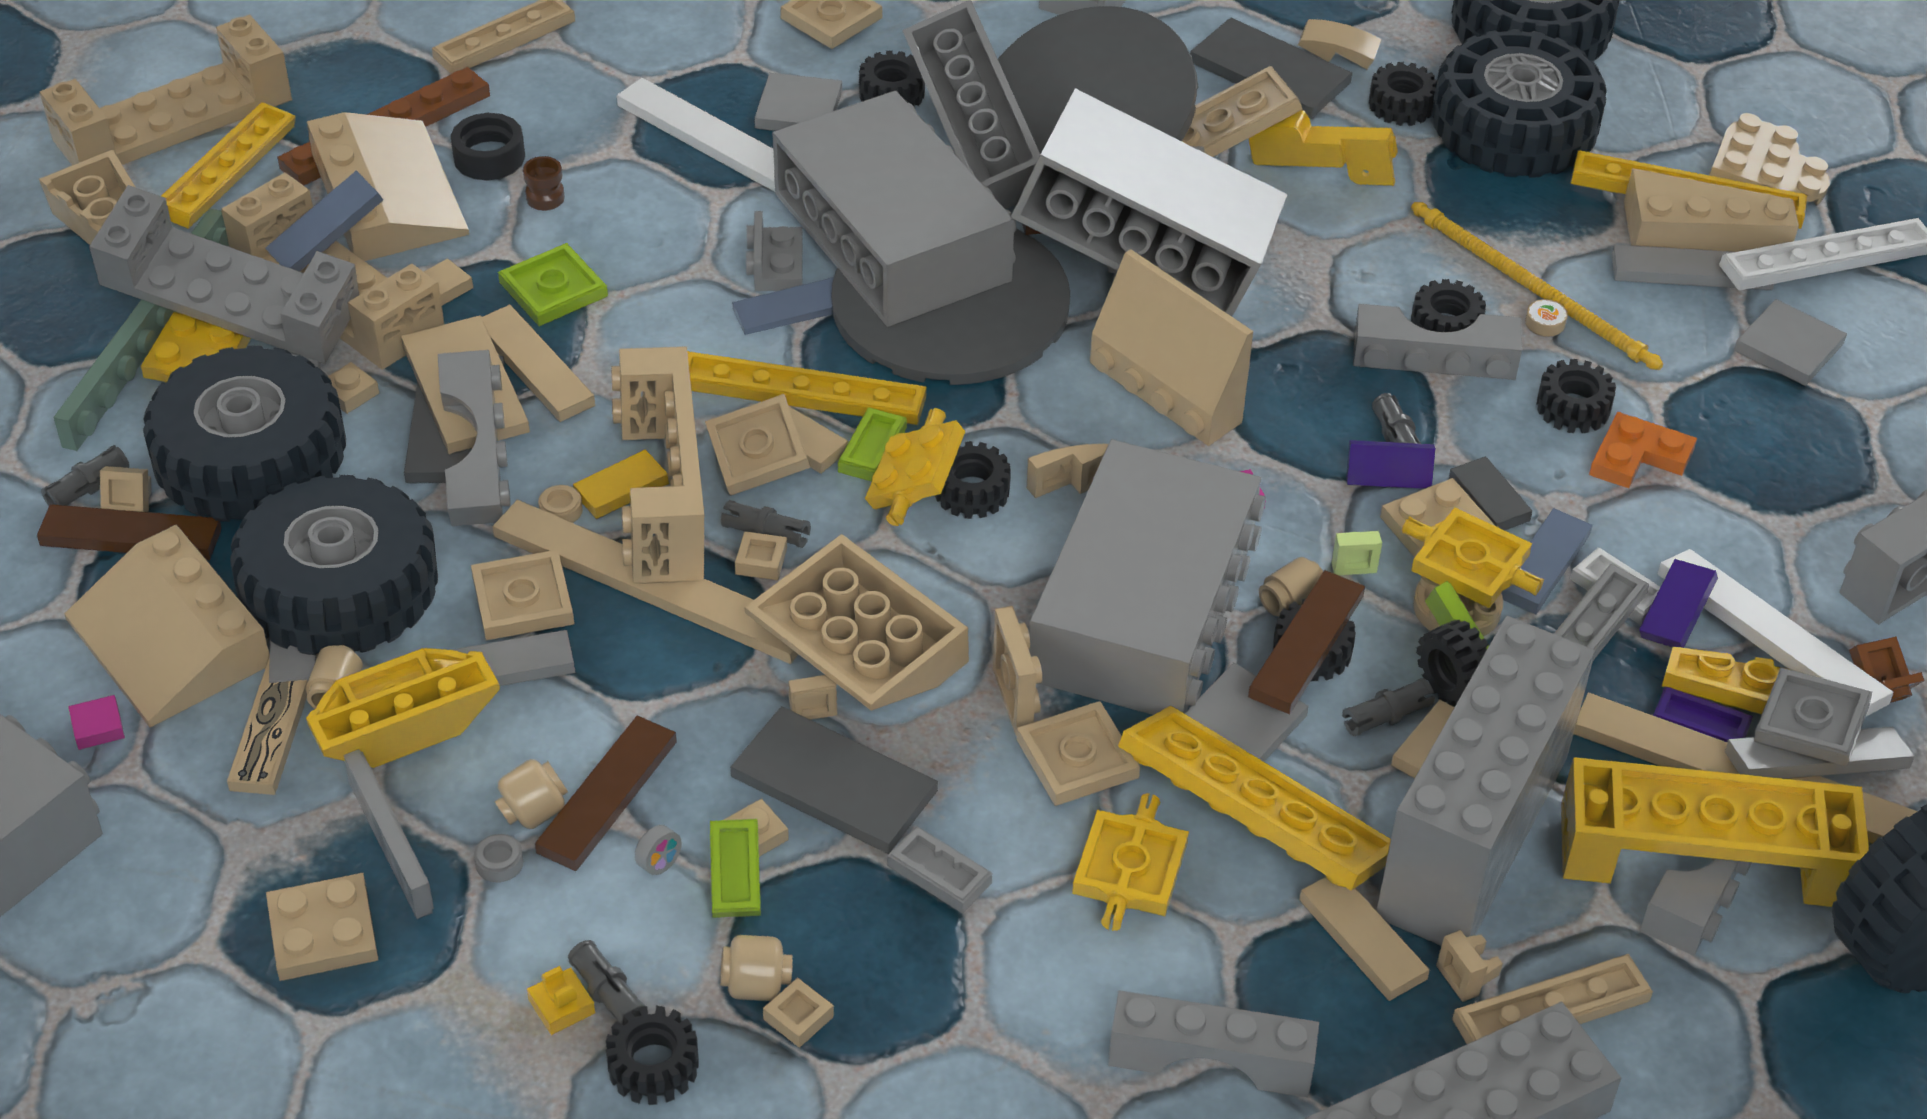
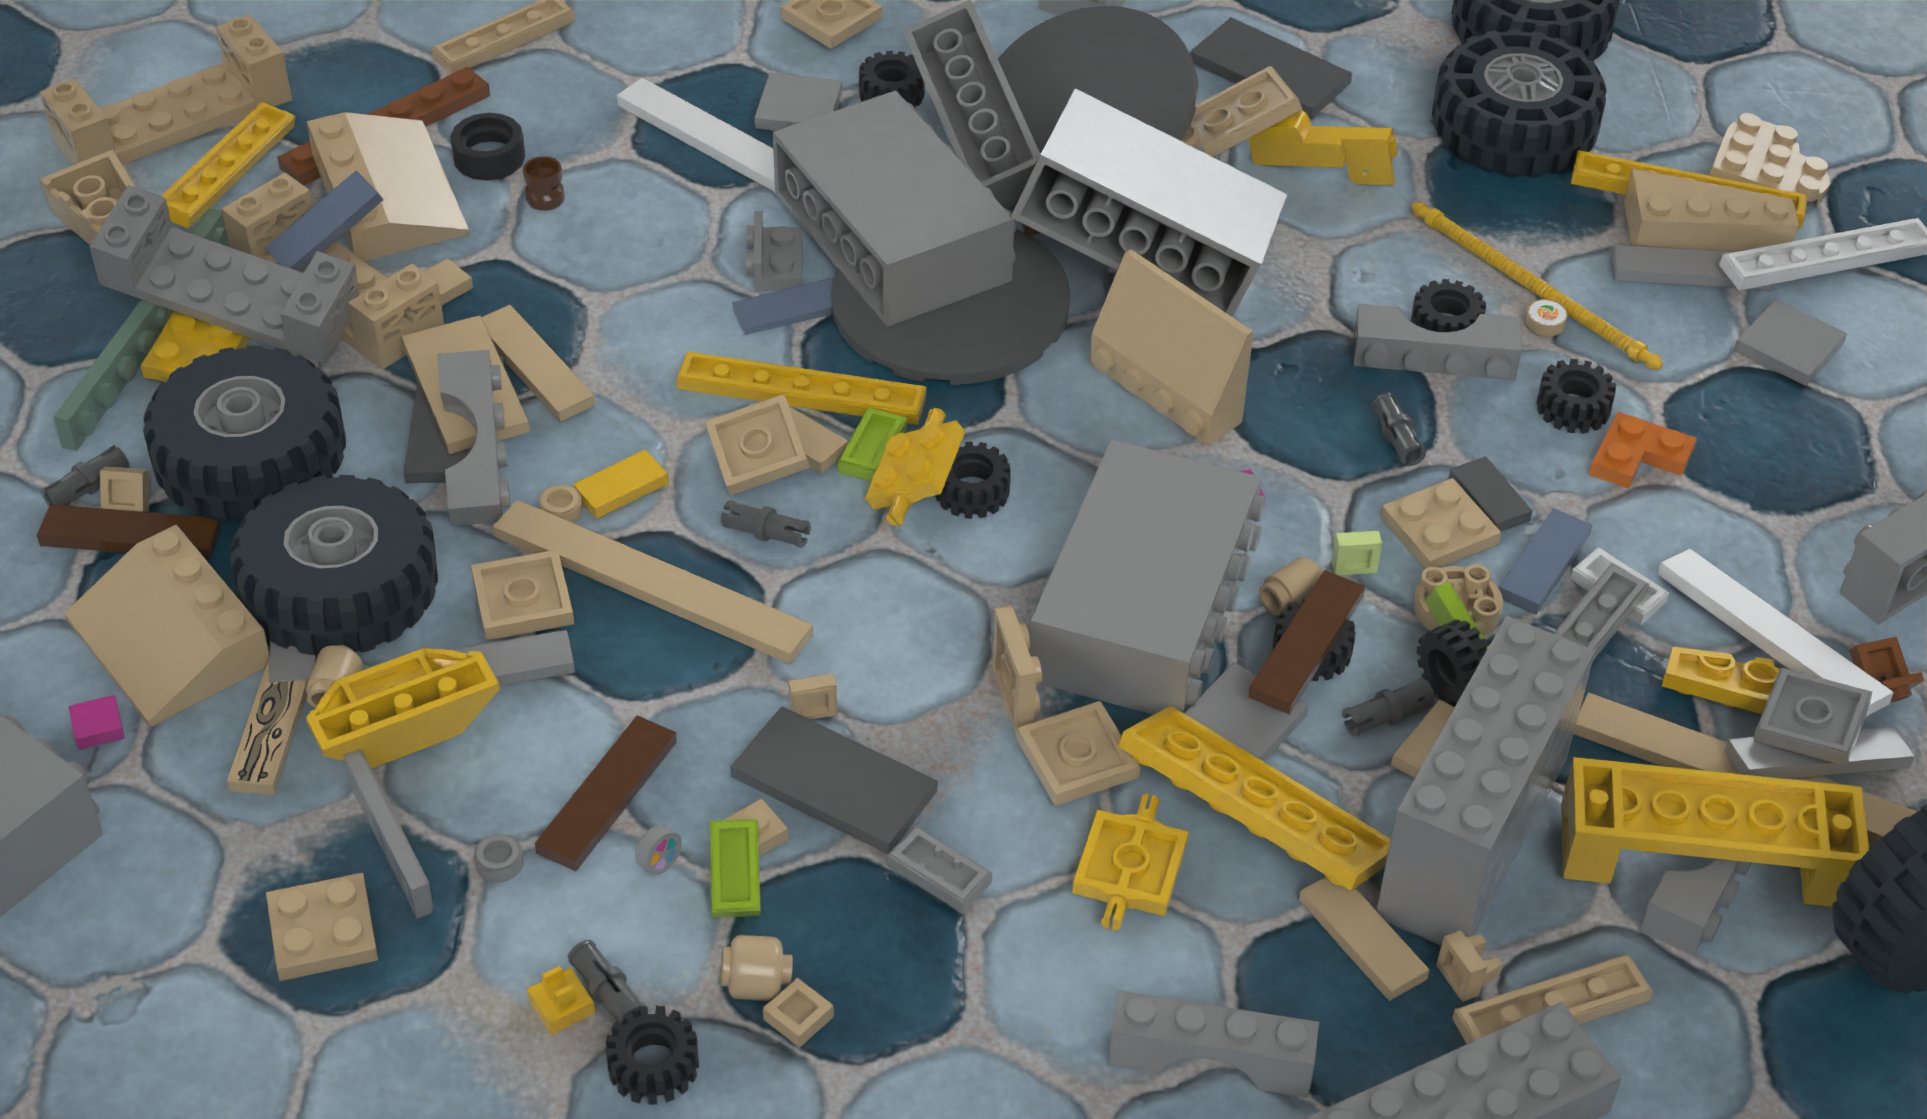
(353, 387): tan plate -> none
(531, 794): tan head -> none
(553, 284): lime tile -> none
(672, 511): tan plate -> none
(761, 555): tan plate -> none
(863, 625): tan slope -> none
(1063, 467): tan slope -> none
(1329, 37): tan slope -> none
(1390, 464): dark purple tile -> none
(1402, 93): black tyre -> none
(1471, 556): yellow plate -> none
(1678, 604): dark purple tile -> none
(1702, 715): dark purple tile -> none

